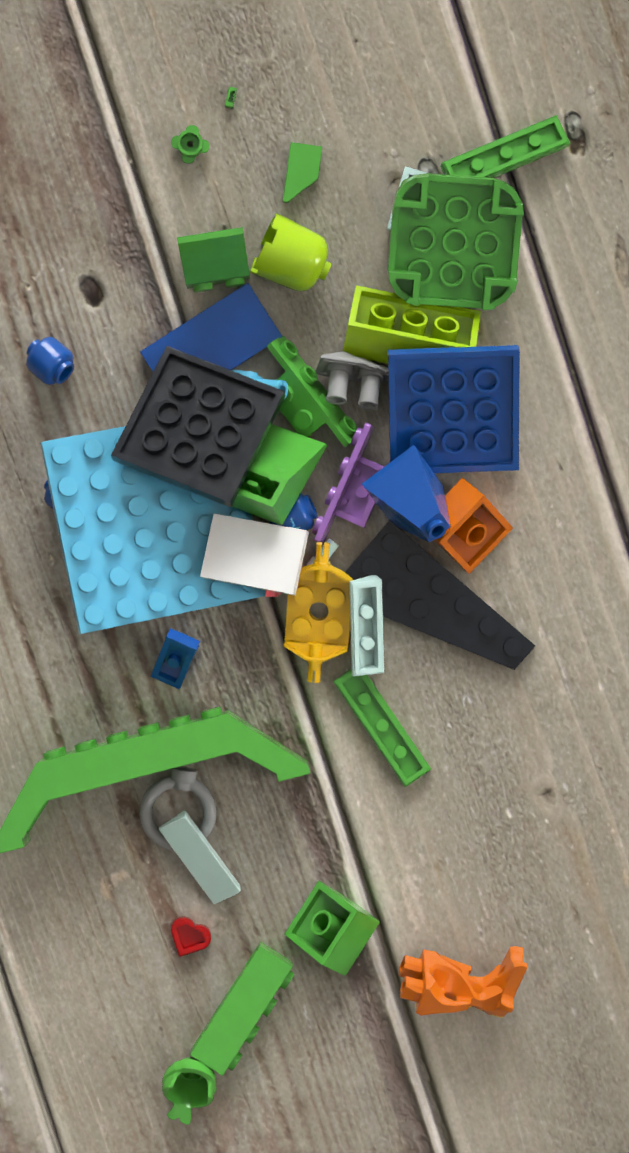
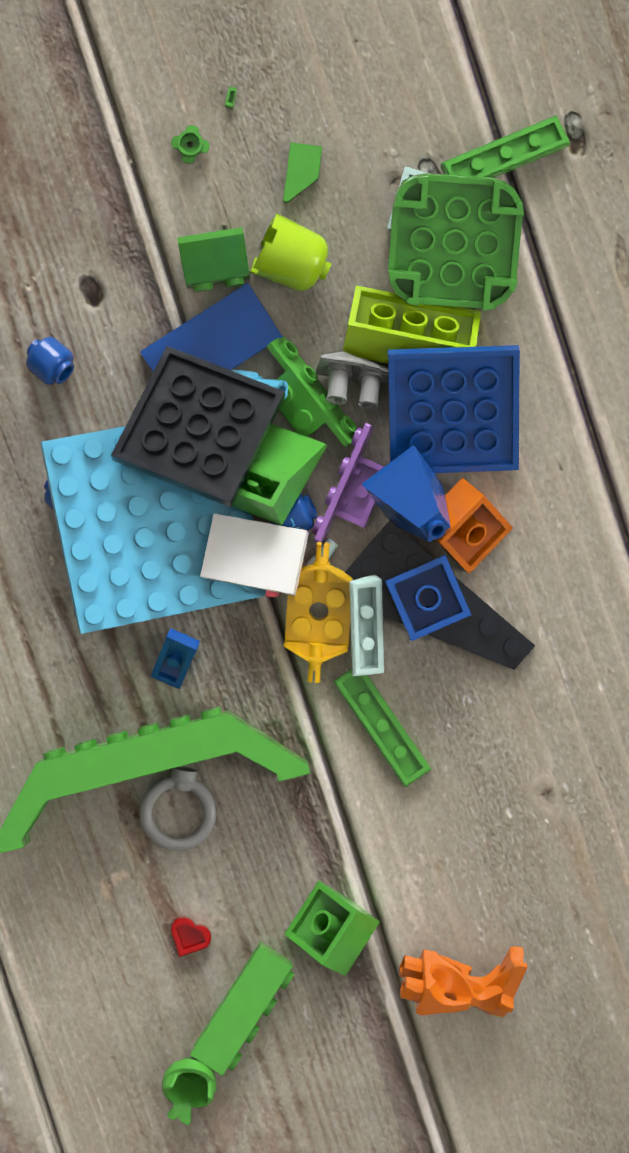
(200, 858): light aqua slope -> none
(427, 598): none -> blue brick

